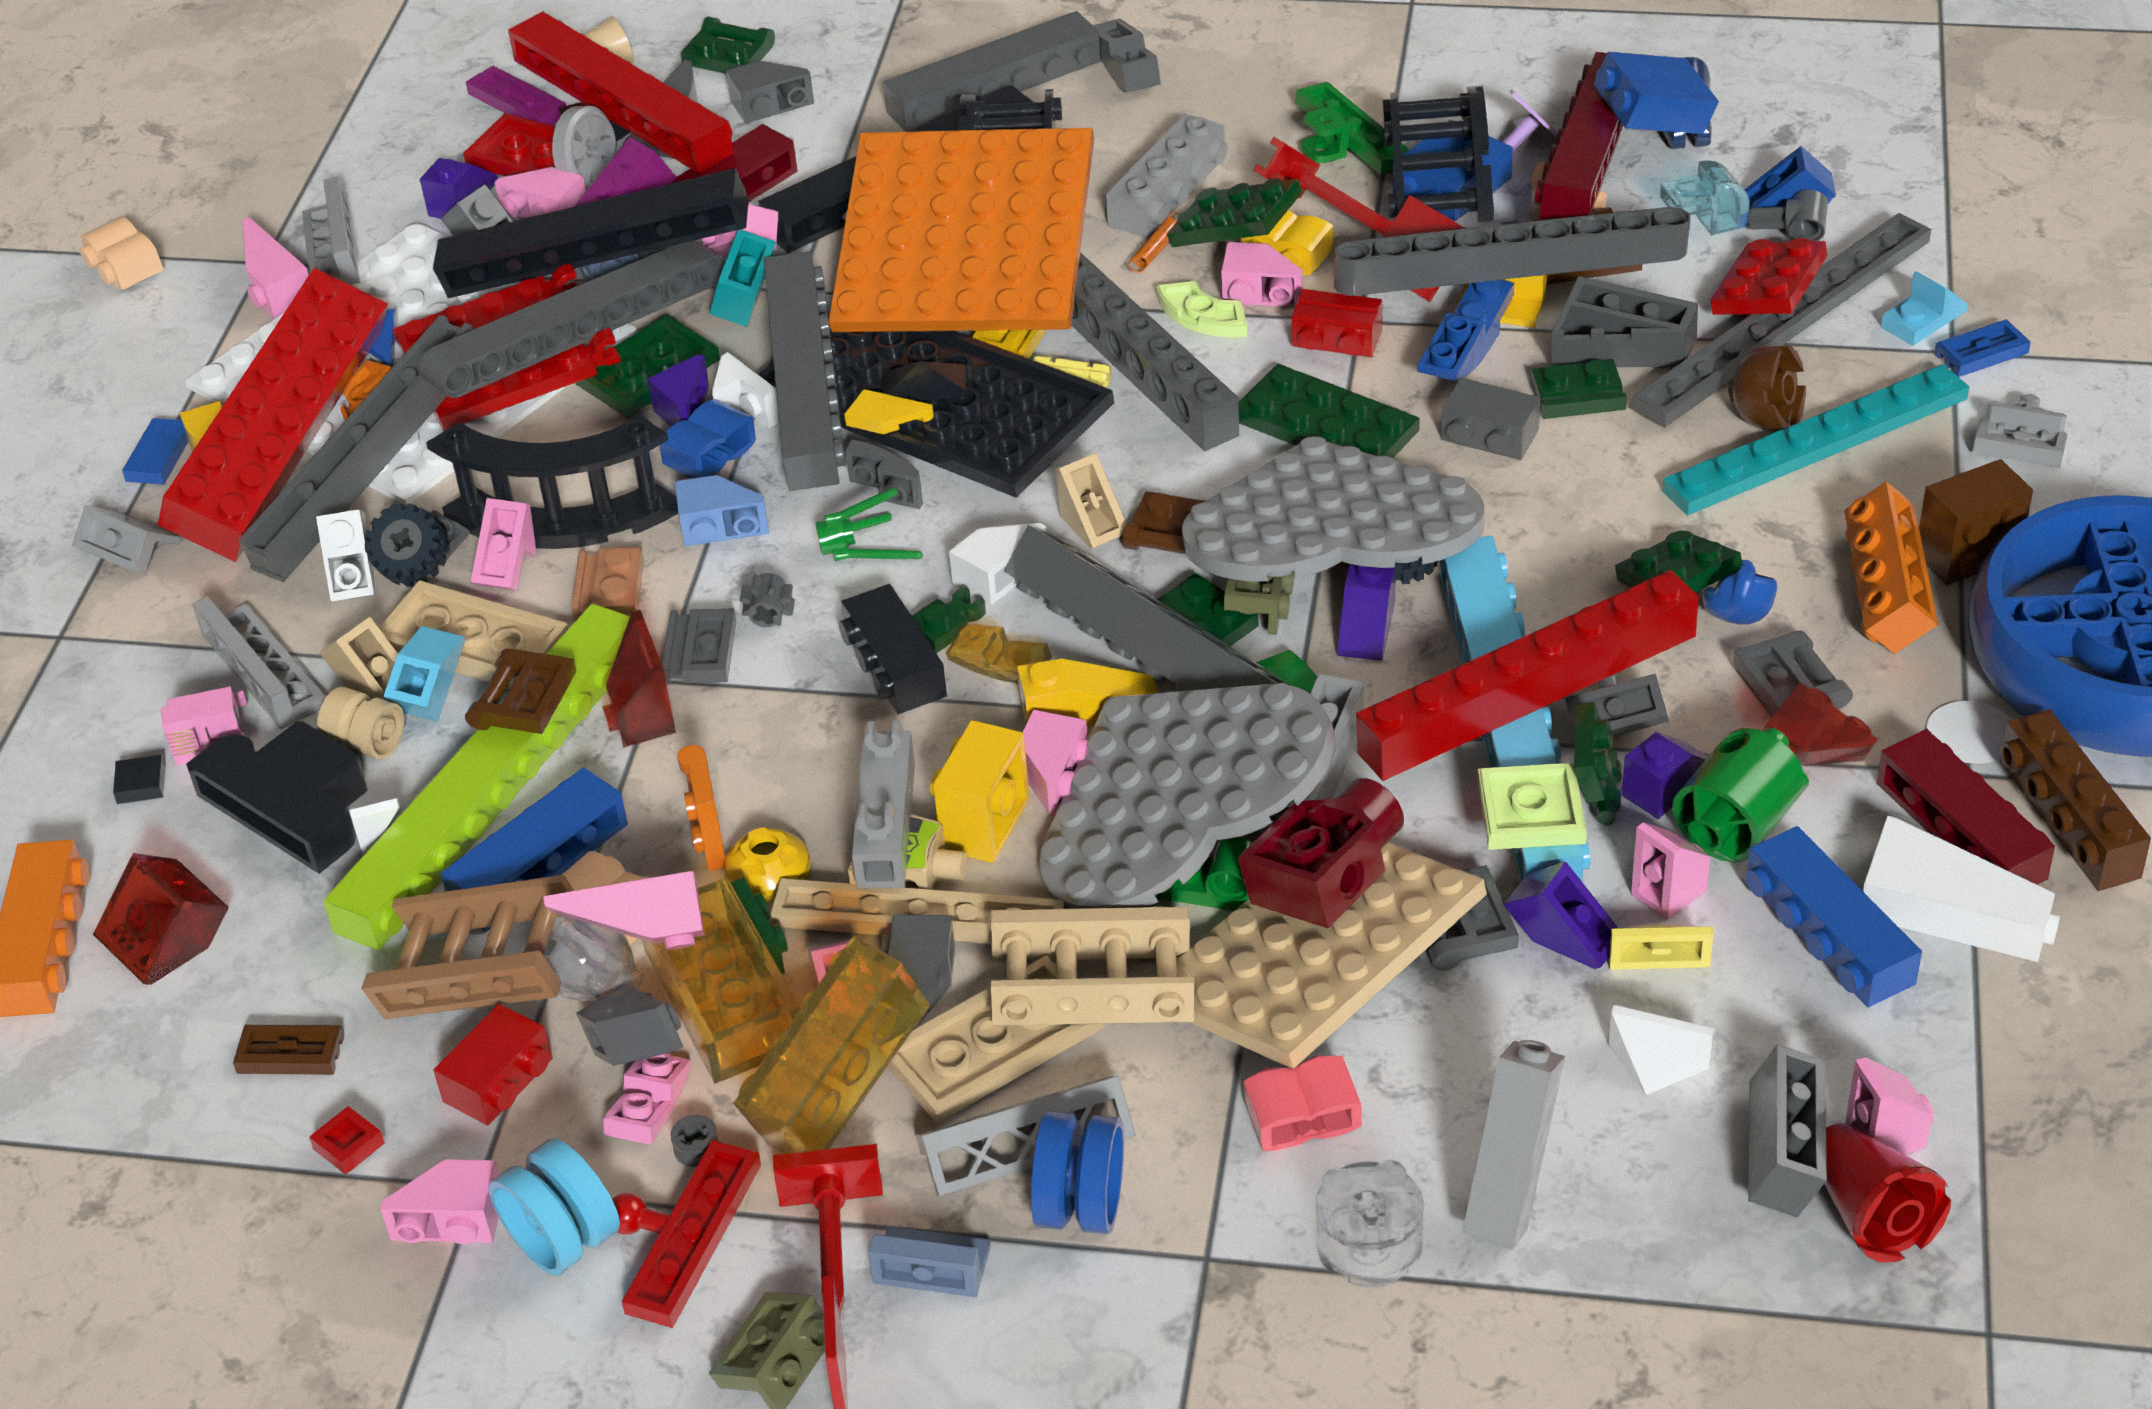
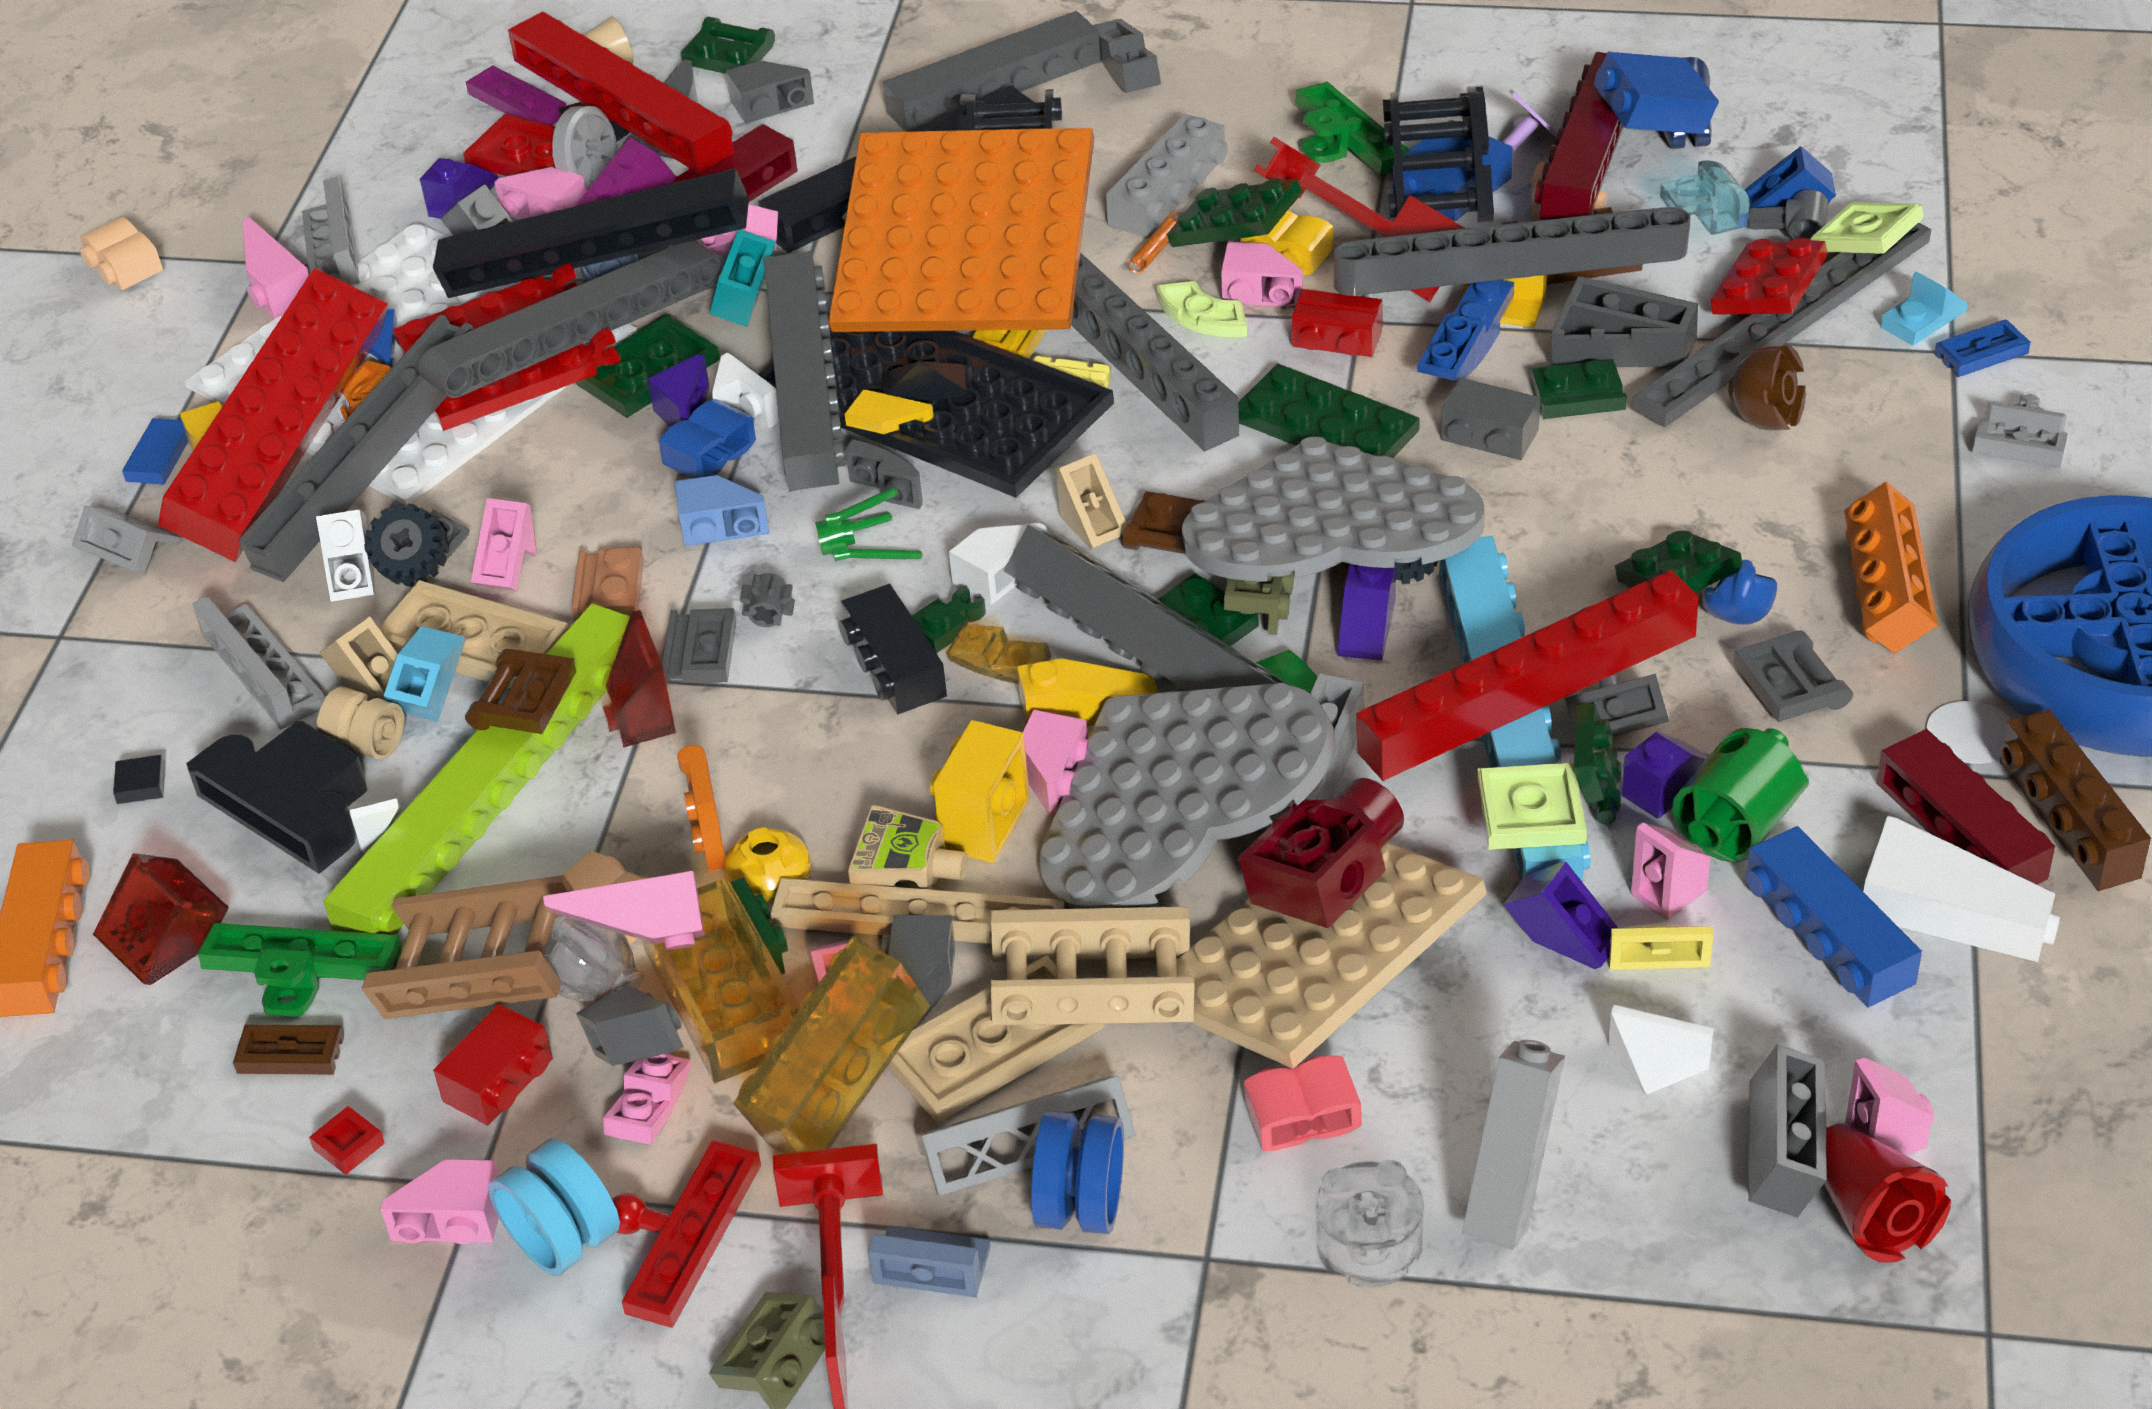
(200, 720): bright pink piece -> none
(294, 958): none -> green plate
(544, 837): blue brick -> none
(554, 525): black fence -> none
(690, 1129): dark grey bush -> none
(883, 808): light grey brick -> none
(1218, 880): green plate -> none
(1482, 929): dark grey plate -> none
(1814, 439): teal plate -> none
(1819, 730): clear red slope -> none
(1869, 227): none -> yellowish green tile
(1969, 516): reddish brown brick -> none

